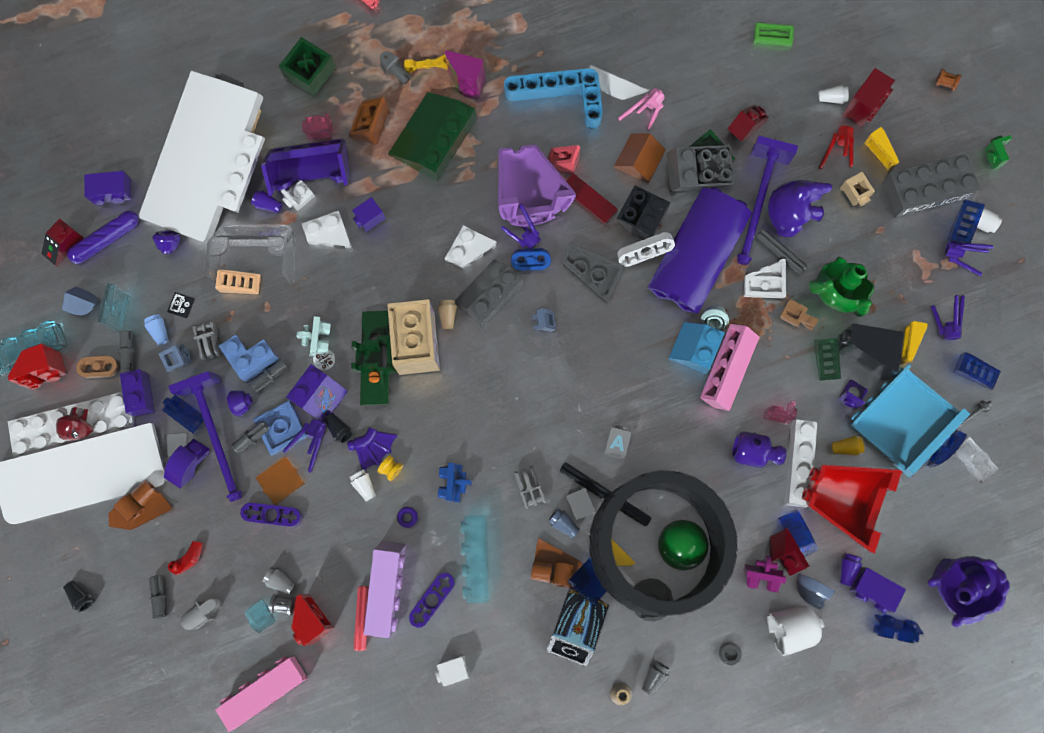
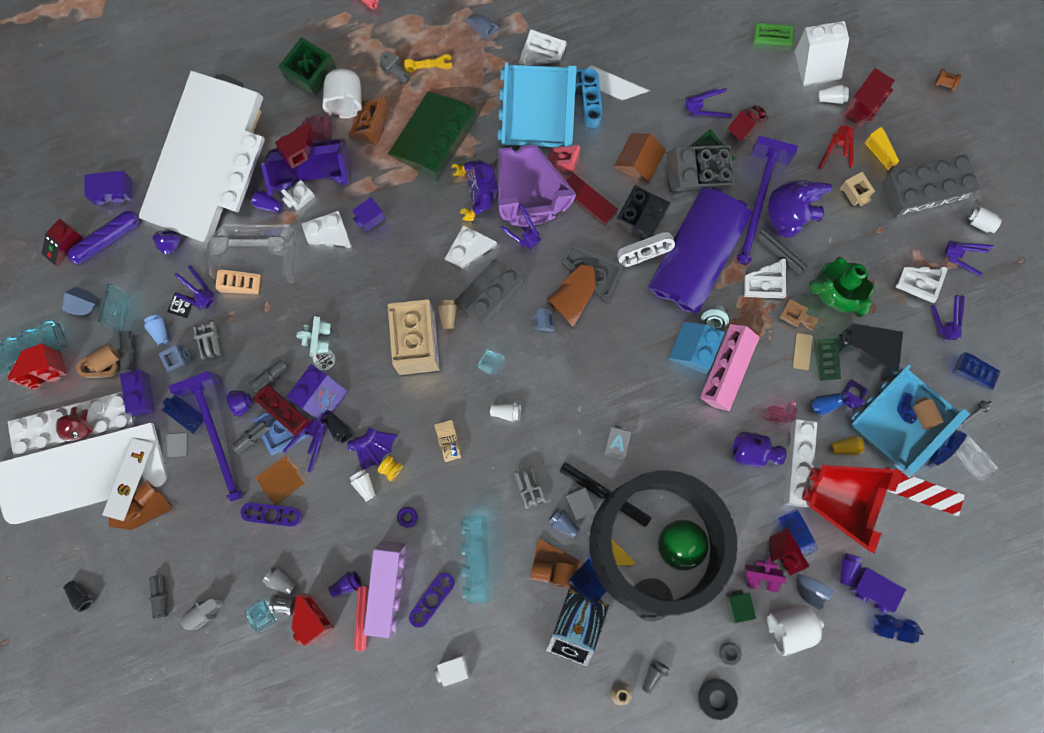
(102, 358): none -> medium nougat brick
(127, 479): none -> white sticker
(183, 462): dark purple brick -> none
(188, 560): red arm -> none
(203, 298): none -> dark purple plant
(248, 362): medium blue brick -> none
(260, 694): bright pink brick -> none
(281, 410): none -> dark red tile
(296, 145): none -> dark red slope
(342, 93): none -> white cylinder
(346, 584): none -> dark purple cone
(374, 377): dark green piece -> none
(448, 440): none -> tan leg
(455, 482): blue hips -> none
(466, 73): magenta slope -> none
(481, 185): none -> dark purple torso
(482, 25): none -> sand blue brick
(490, 362): none -> clear light blue slope
(508, 411): none -> white cone
(530, 259): blue plate -> none
(537, 106): none -> medium azure panel
(541, 49): none -> white wing
(574, 293): none -> dark orange panel
(652, 101): bright pink plant -> none
(695, 102): none -> dark purple plant
(704, 699): none -> black tyre
(740, 606): none -> dark green brick
(802, 351): none -> tan sticker
(822, 53): none -> white slope
(827, 403): none -> blue cone
(904, 409): none -> clear blue arm
(912, 338): yellow slope -> none
(922, 282): none -> white wing
(927, 413): none -> medium nougat brick
(930, 494): none -> sticker
(970, 588): dark purple piece -> none
(973, 223): clear blue slope -> none
(996, 152): green bracket -> none

